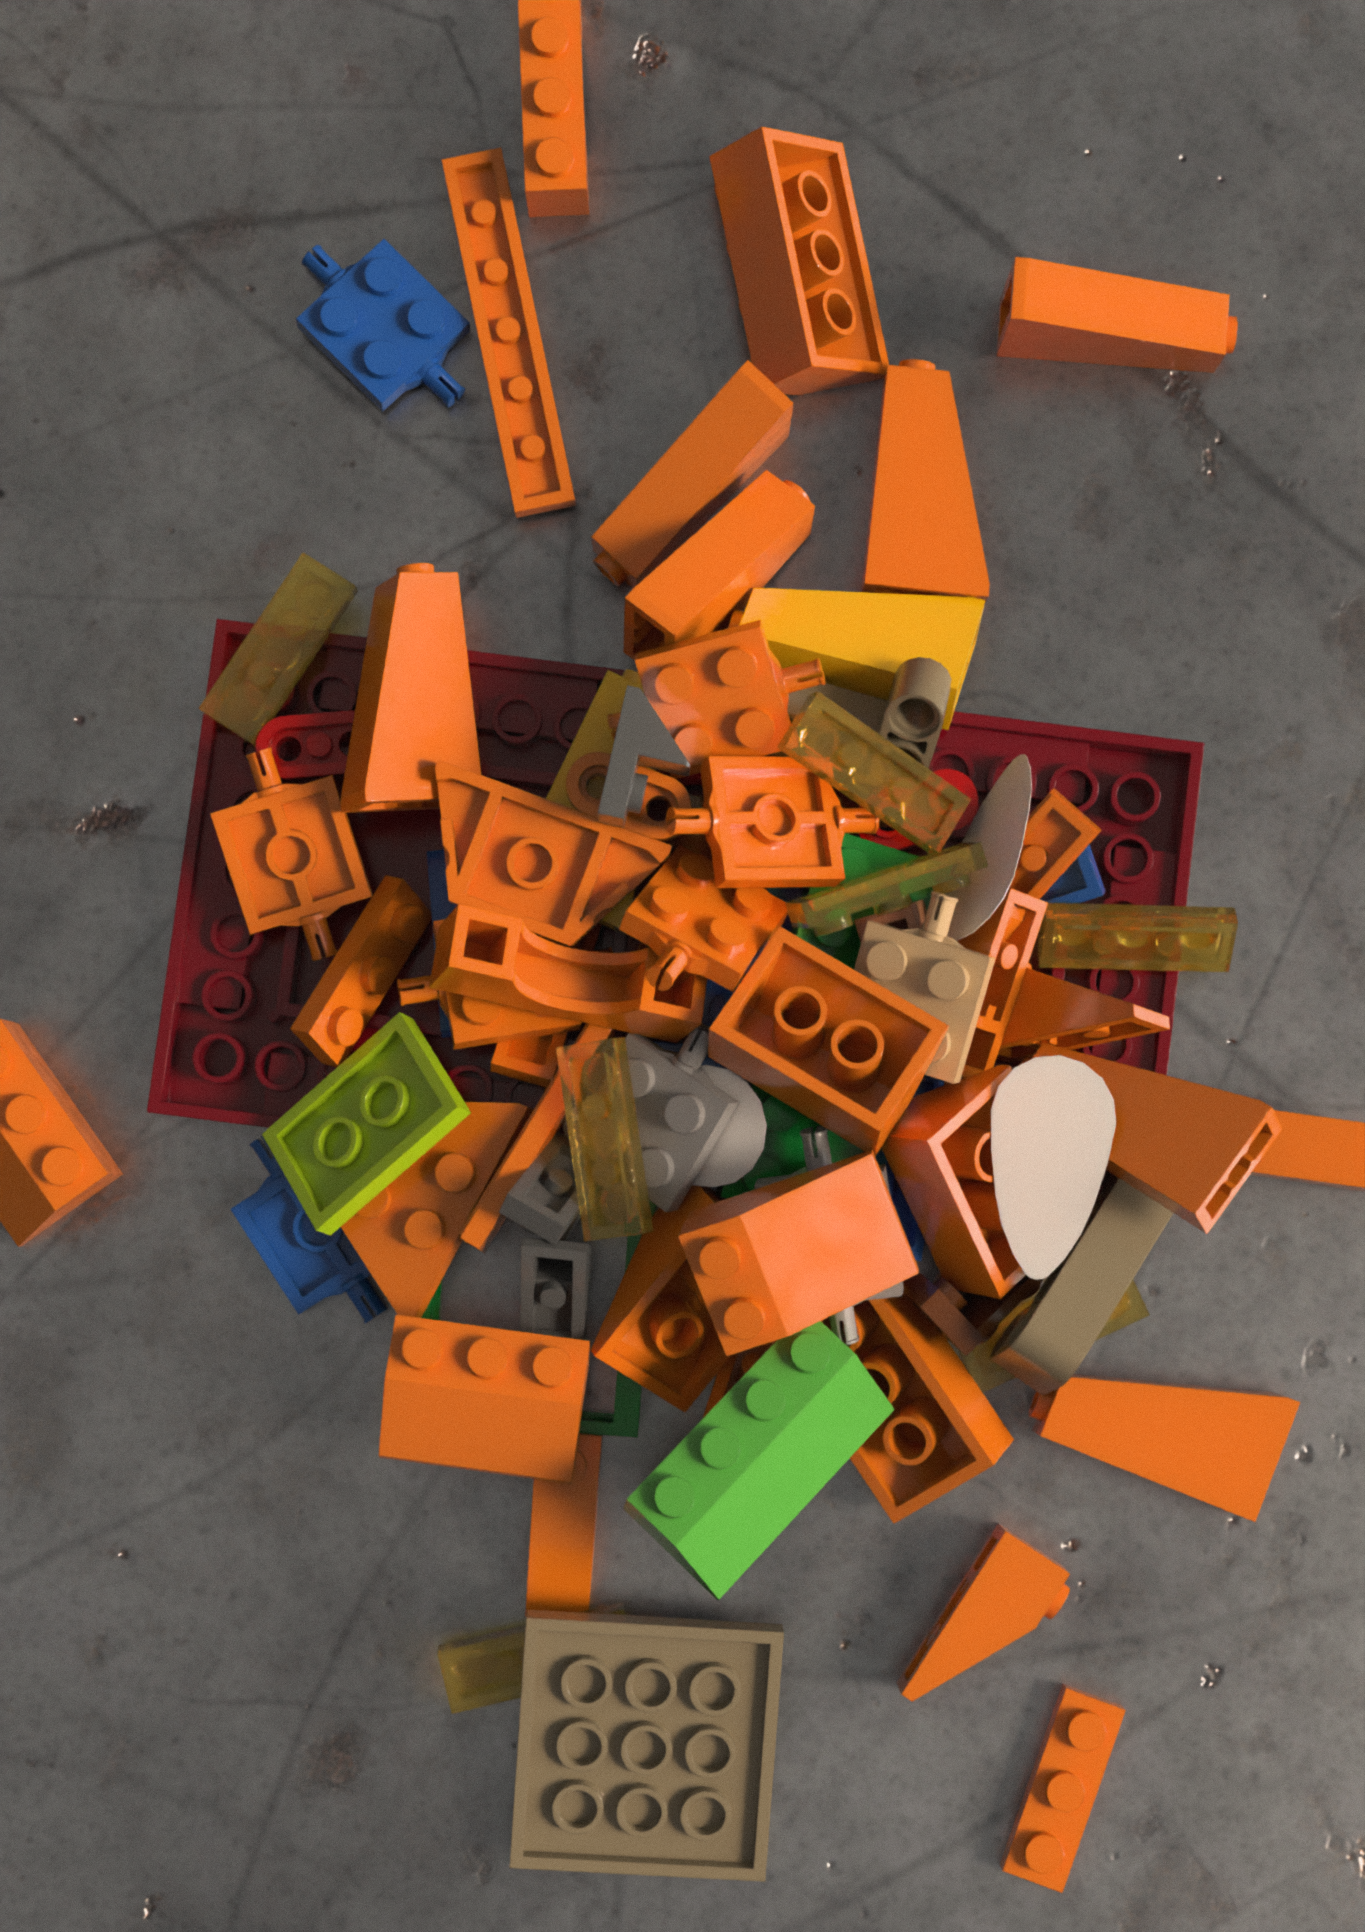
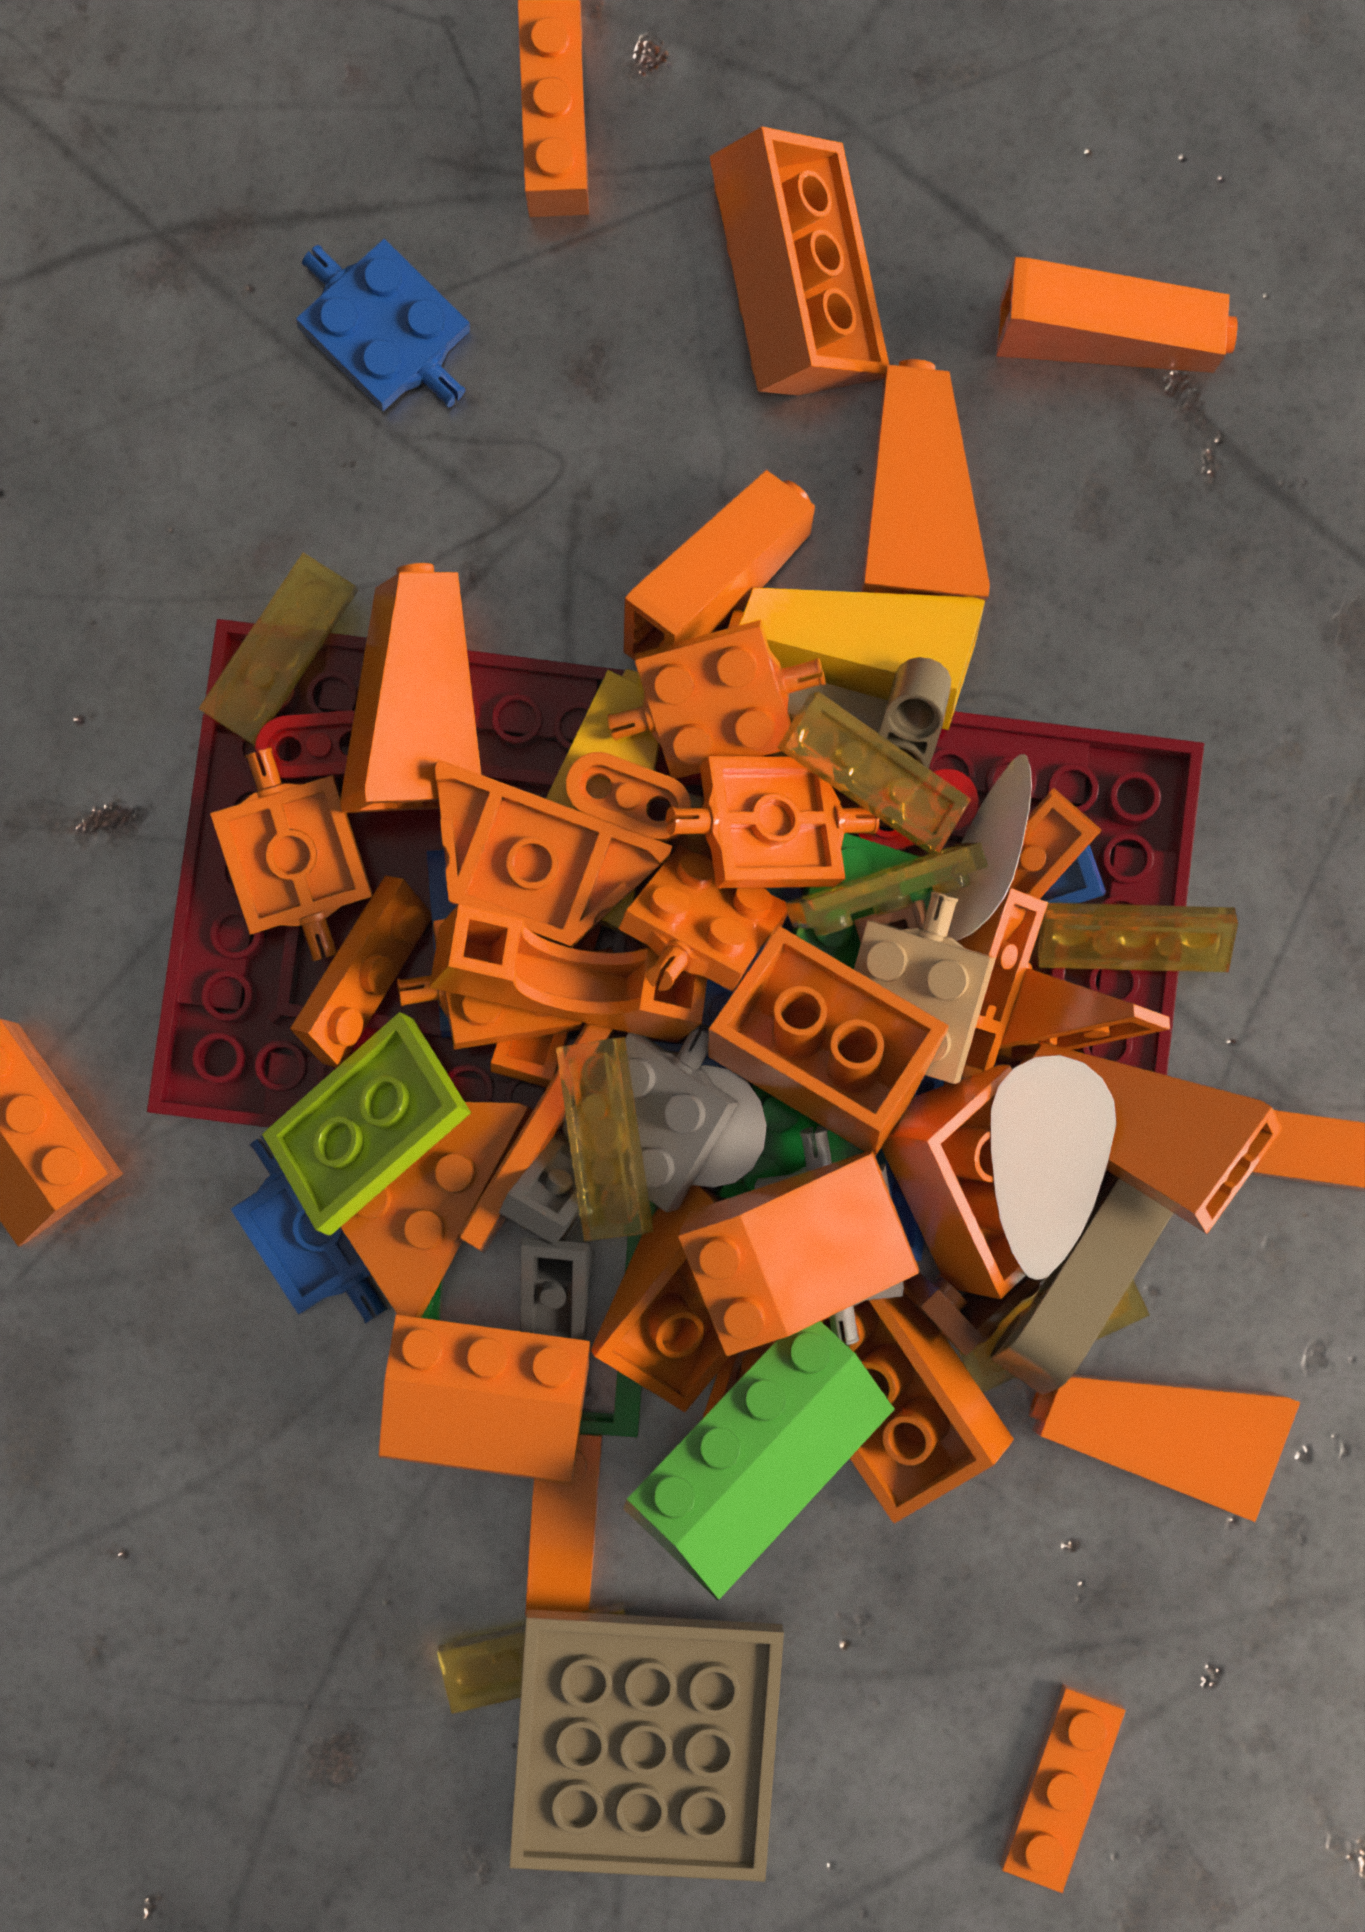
(508, 332): orange plate -> none
(638, 741): dark grey slope -> none
(694, 476): orange slope -> none
(993, 1606): orange slope -> none

